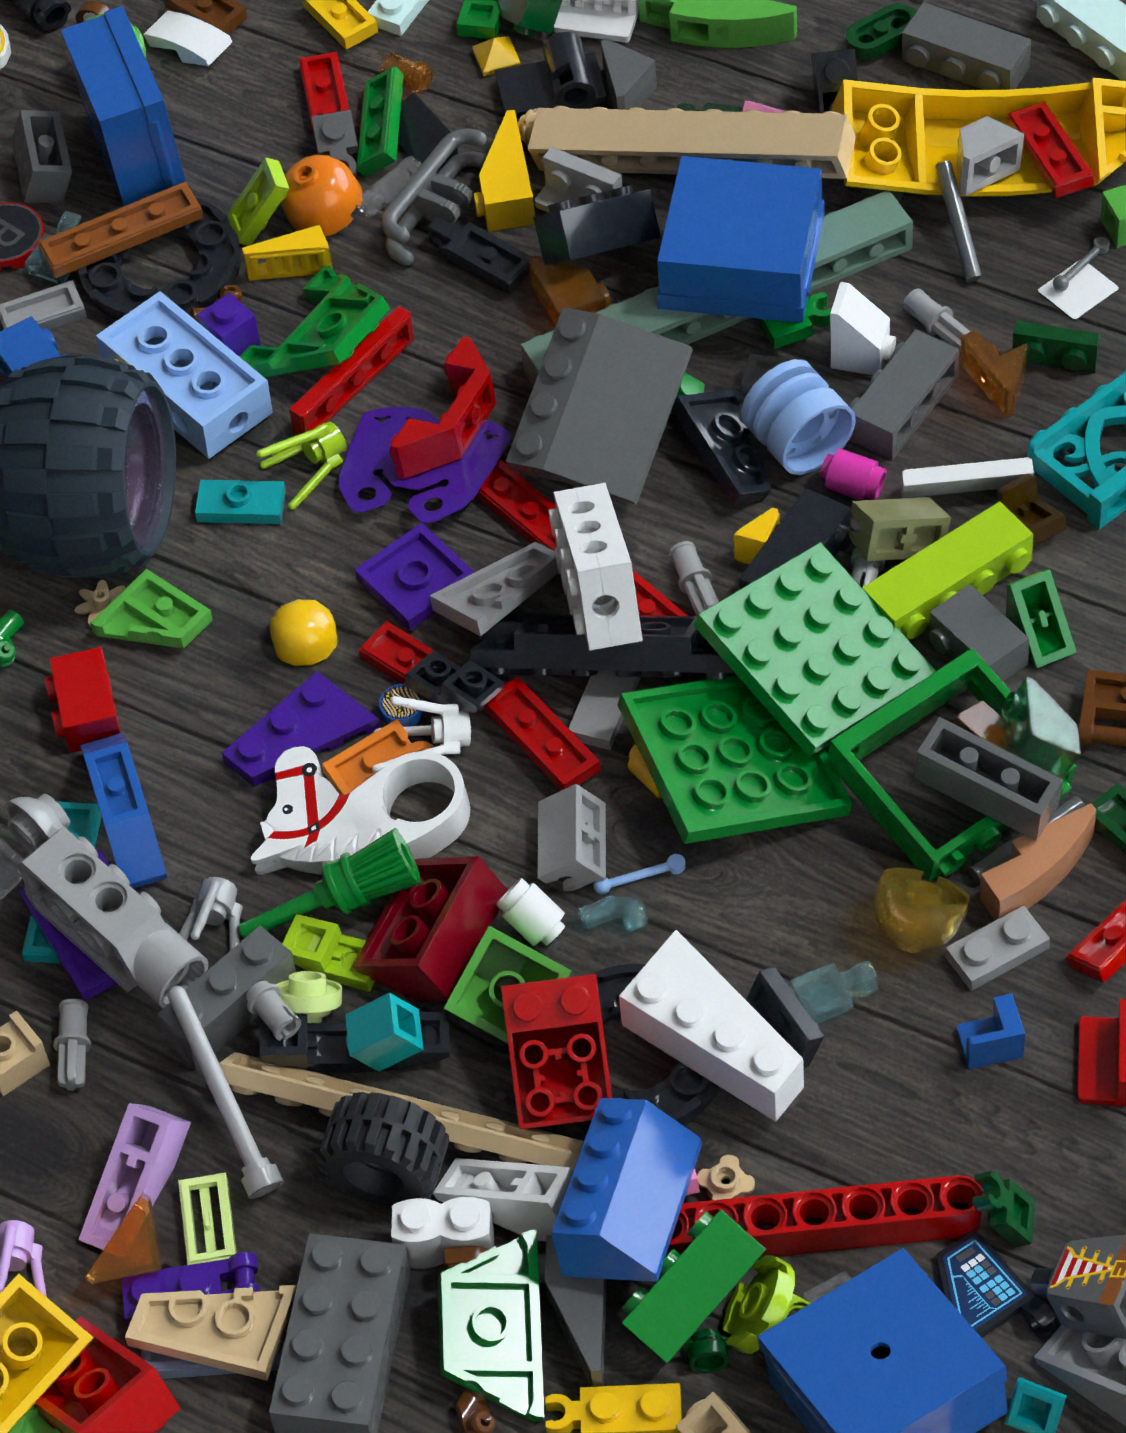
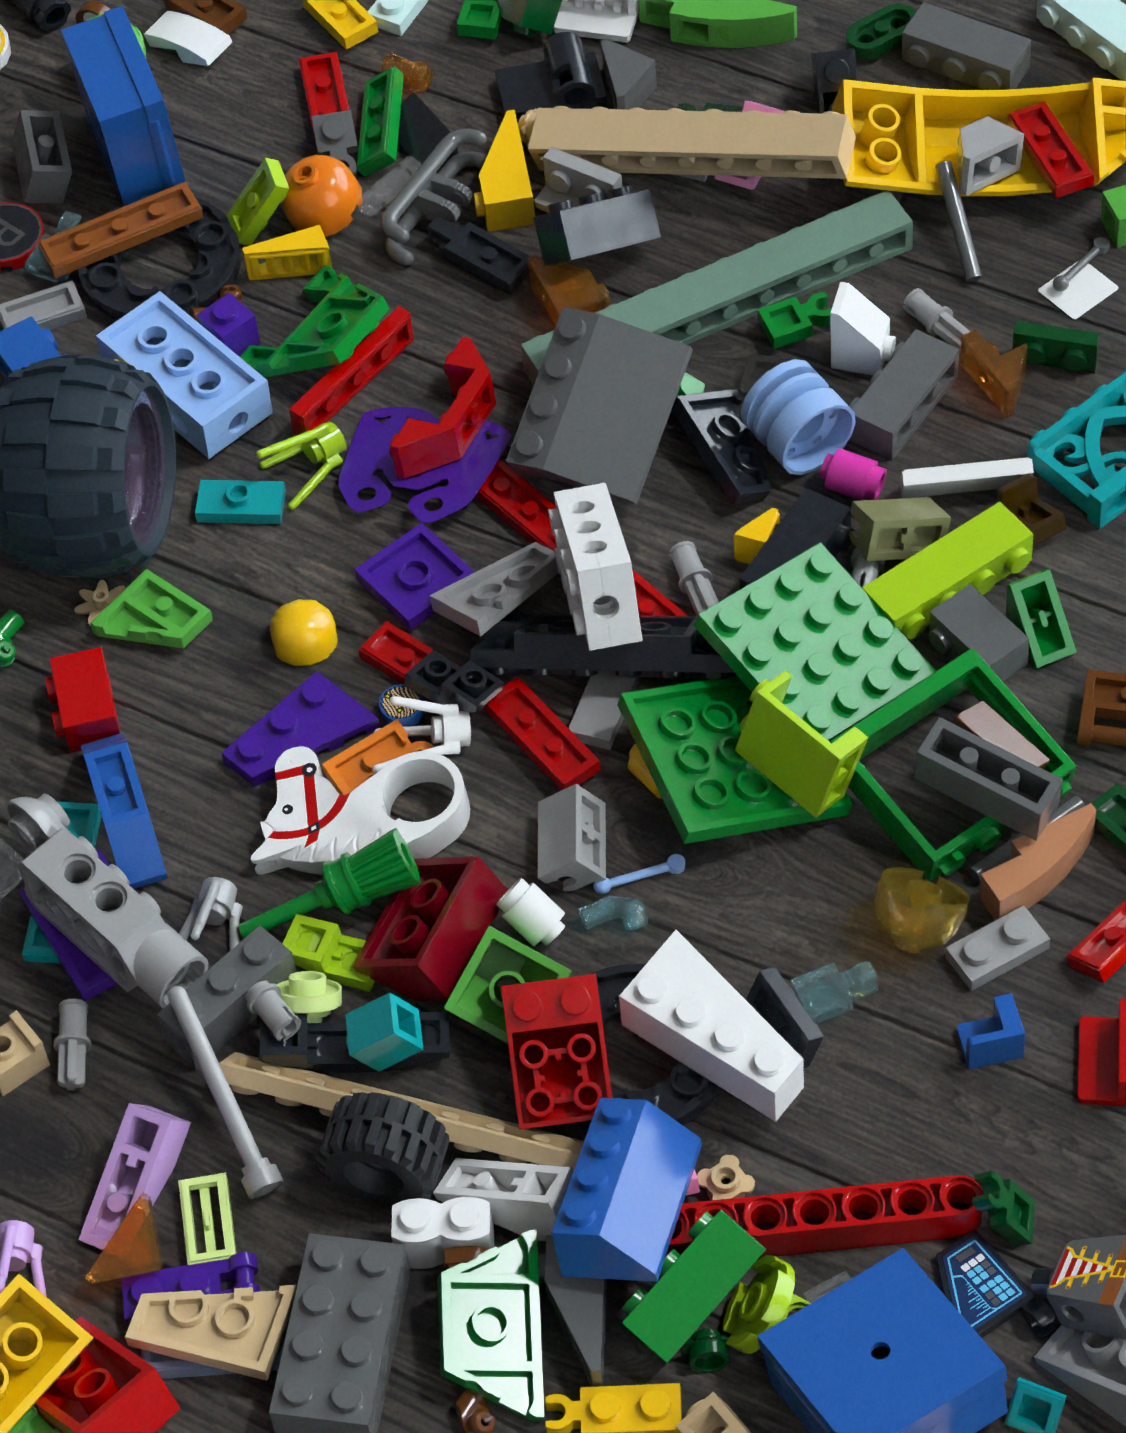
(495, 55): yellow slope -> none
(741, 239): blue container -> none
(795, 753): none -> lime panel
(1040, 729): clear green slope -> none

